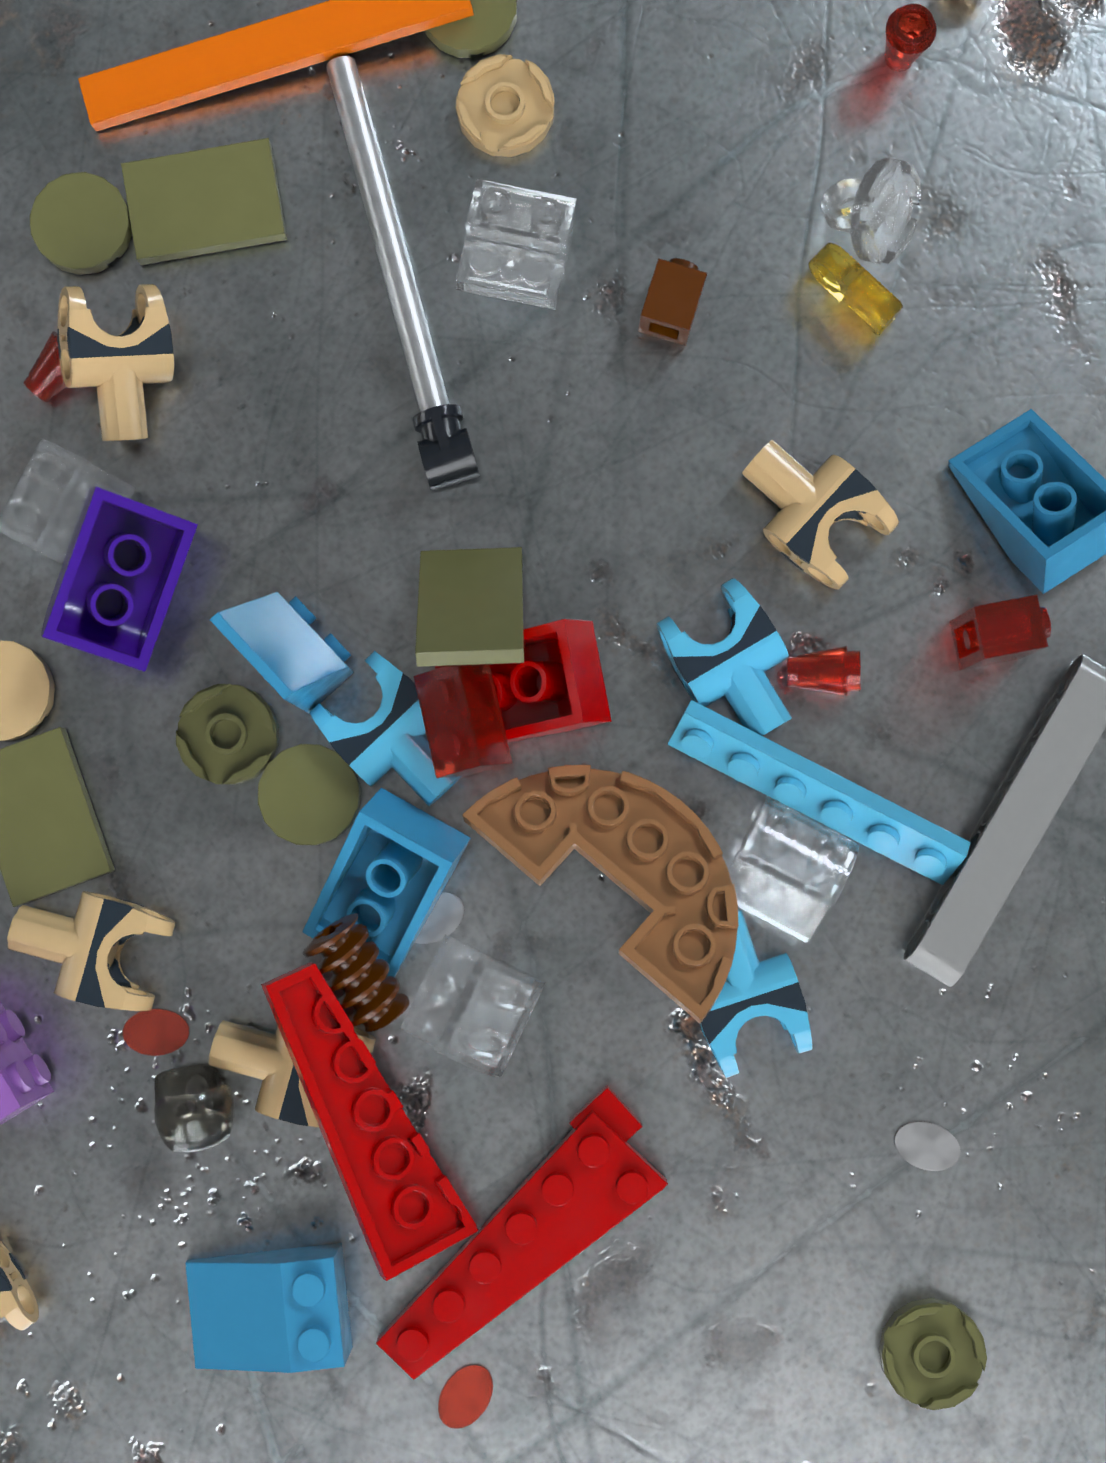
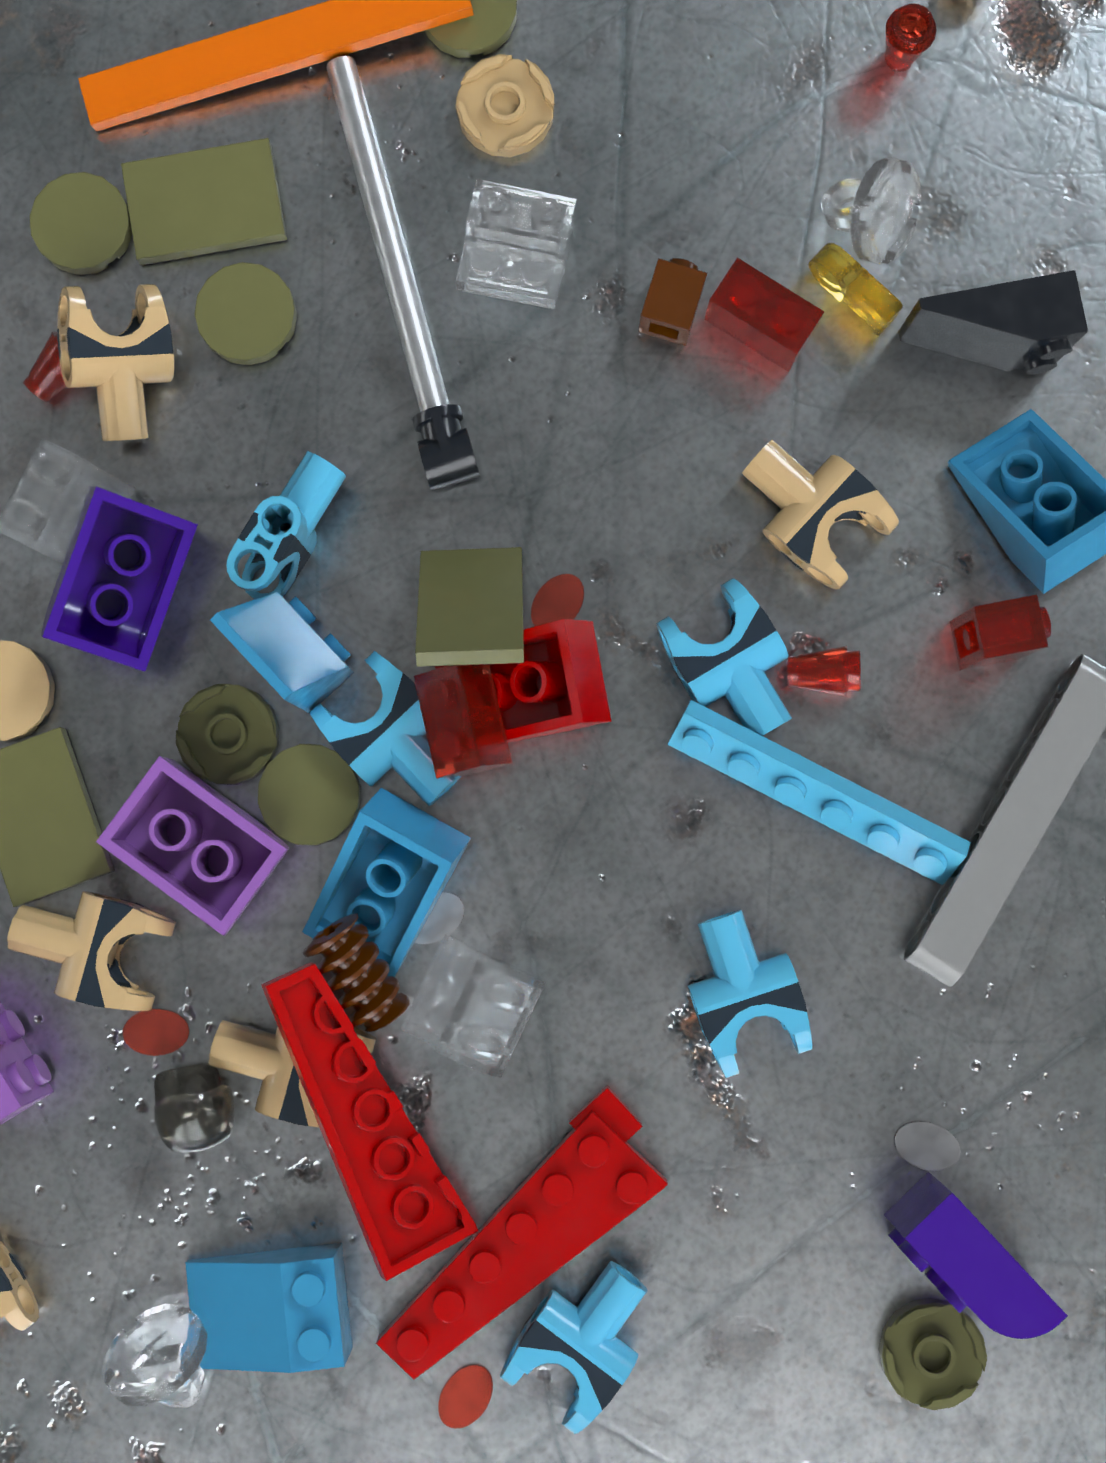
(158, 1359): none -> clear tile
(193, 844): none -> medium lavender brick
(245, 313): none -> olive tile
(297, 507): none -> medium azure connector
(558, 599): none -> clear red sticker
(582, 1342): none -> medium azure connector
(647, 848): medium nougat plate -> none
(763, 314): none -> clear red brick
(790, 869): clear brick -> none
(969, 1262): none -> dark purple brick
(1003, 324): none -> black slope

